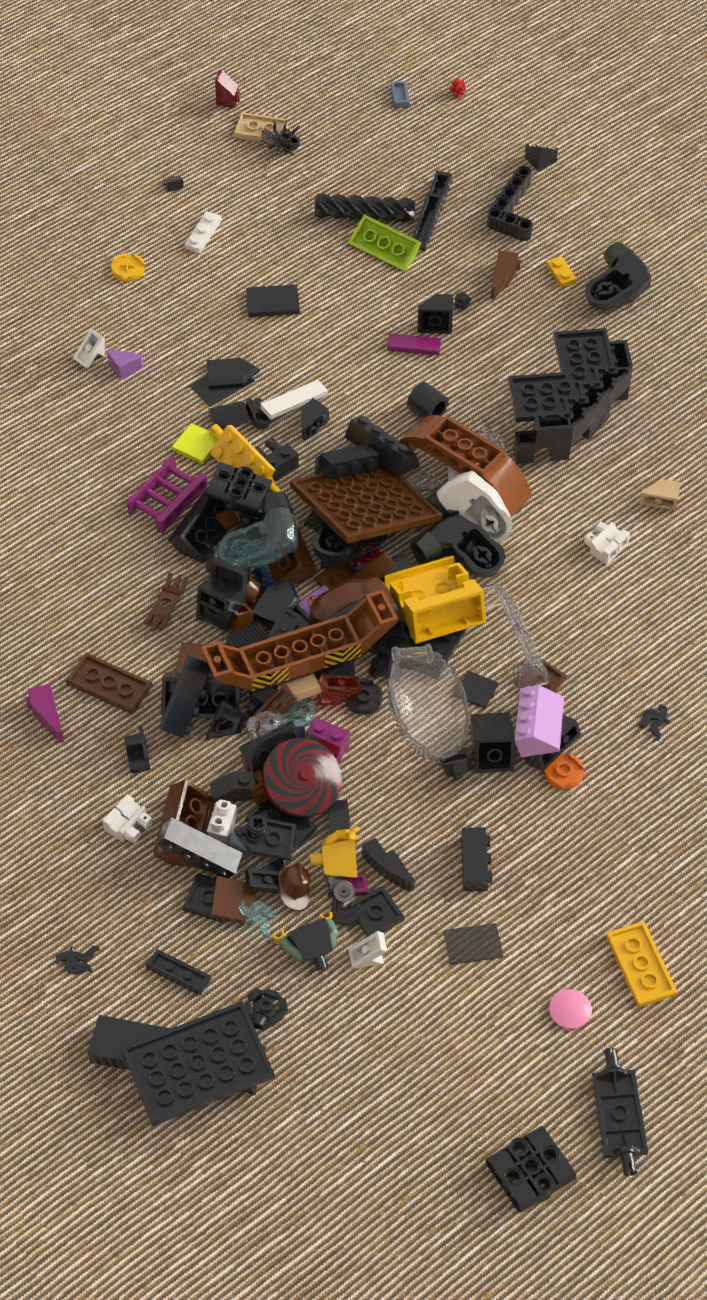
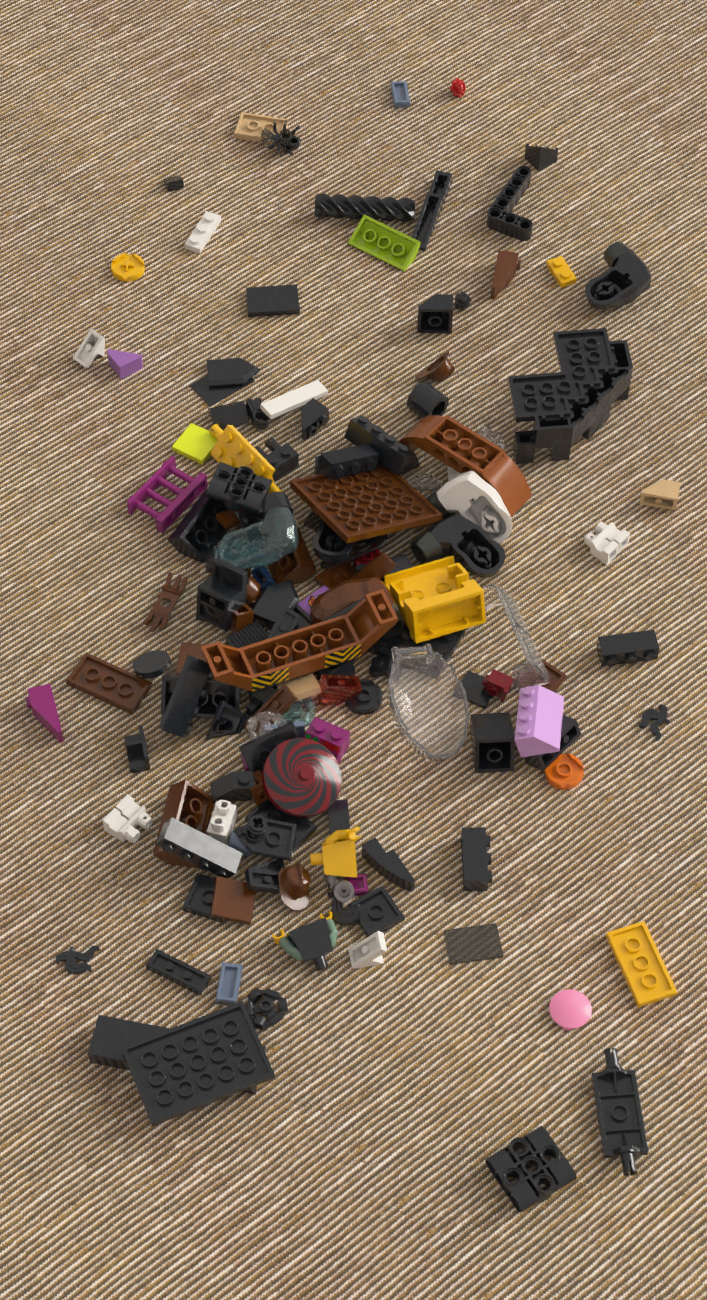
(151, 664): none -> black tile
(226, 90): dark red slope -> none
(229, 983): none -> sand blue tile
(256, 908): clear light blue piece -> none
(414, 344): magenta tile -> none
(438, 370): none -> reddish brown piece
(457, 764): black piece -> none
(498, 684): none -> dark red brick
(627, 648): none -> black brick

